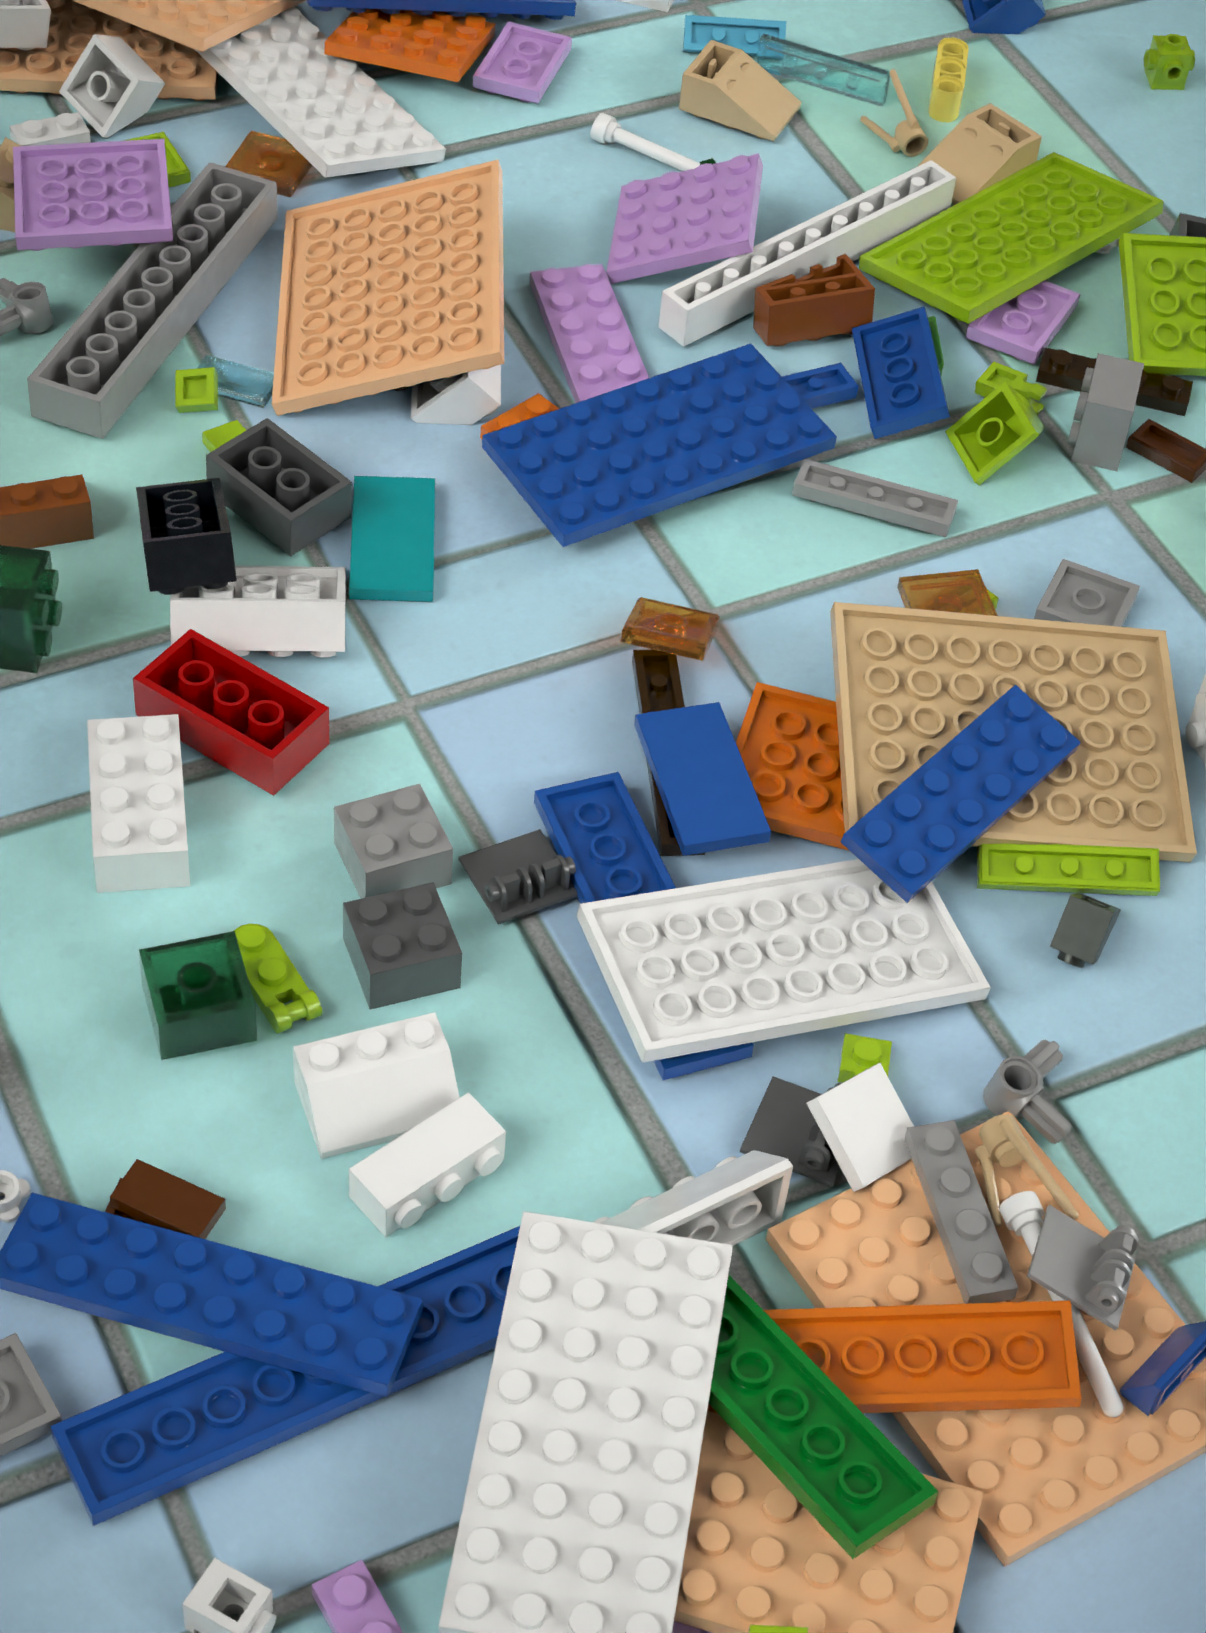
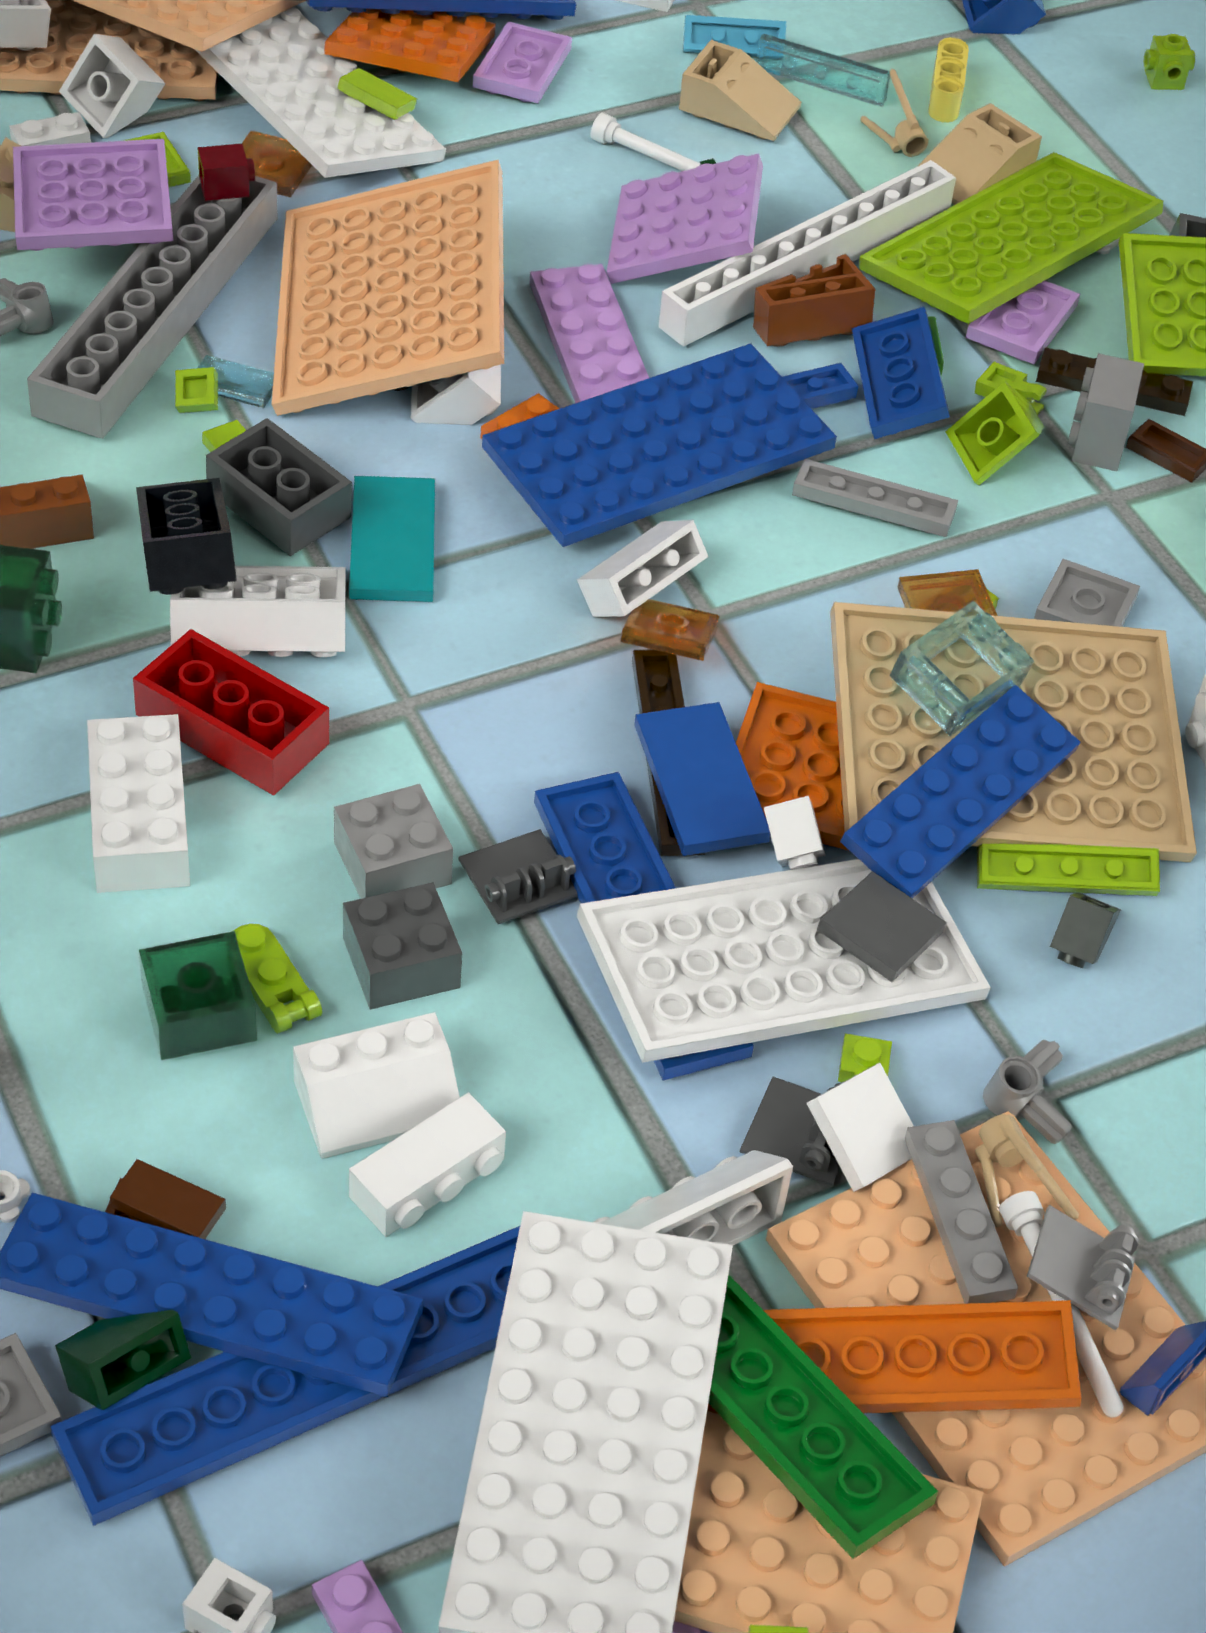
(122, 1355): none -> dark green slope
(225, 171): none -> dark red brick
(376, 93): none -> lime tile
(642, 568): none -> white brick
(795, 833): none -> white brick
(881, 926): none -> dark grey tile
(936, 692): none -> clear light blue window

